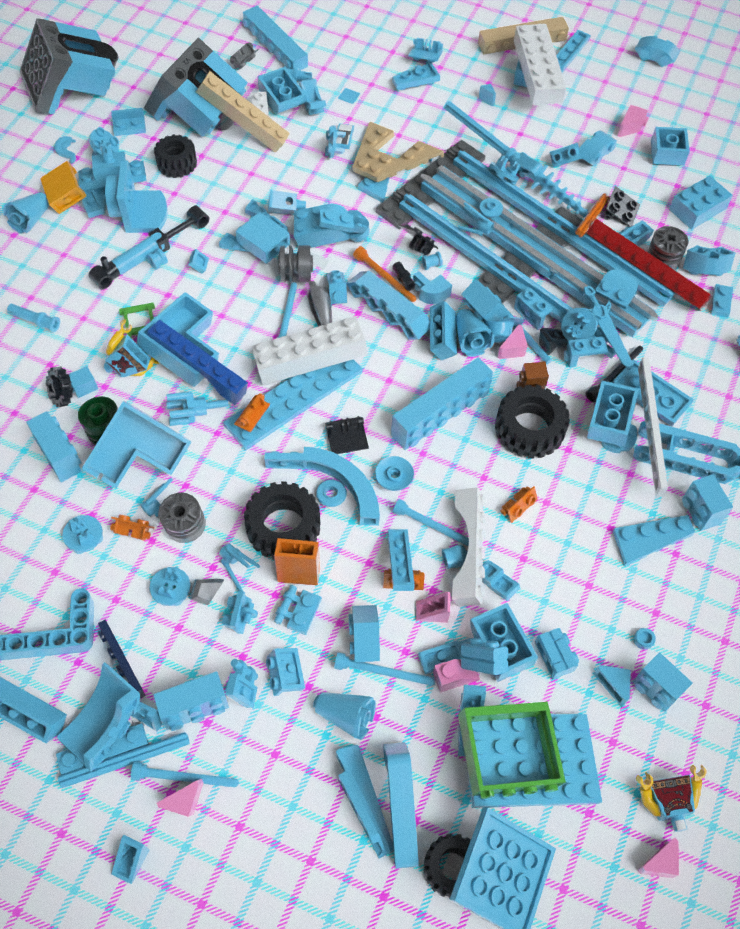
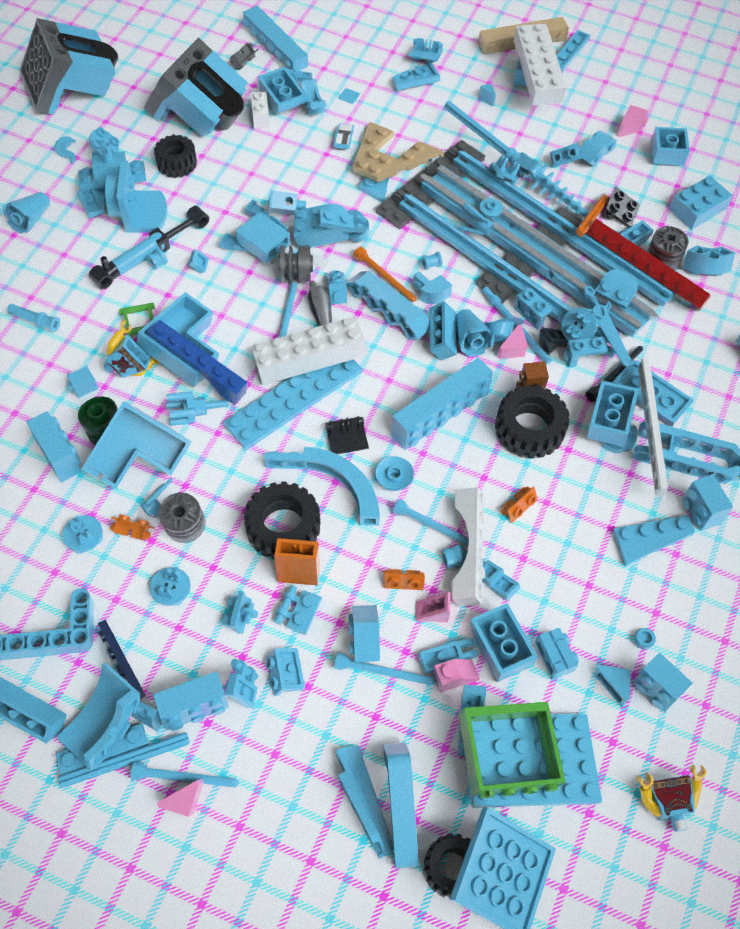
(59, 386): black gear -> none
(62, 187): light orange panel -> none
(128, 121): medium azure bracket -> none
(129, 859): medium azure slope -> none
(205, 590): flat silver piece -> none
(232, 555): medium azure plant -> none
(242, 112): tan brick -> none
(252, 413): orange hinge -> none
(331, 136): medium azure plate -> none
(331, 485): medium azure piece -> none
(347, 711): medium azure cone -> none
(400, 560): medium azure plate -> none
(403, 276): black pin -> none
(419, 242): black hinge -> none
(483, 302): medium azure brick -> none
(484, 657): medium azure brick -> none
(657, 50): medium azure brick -> none
(664, 862): bright pink slope -> none
(722, 300): medium azure plate -> none

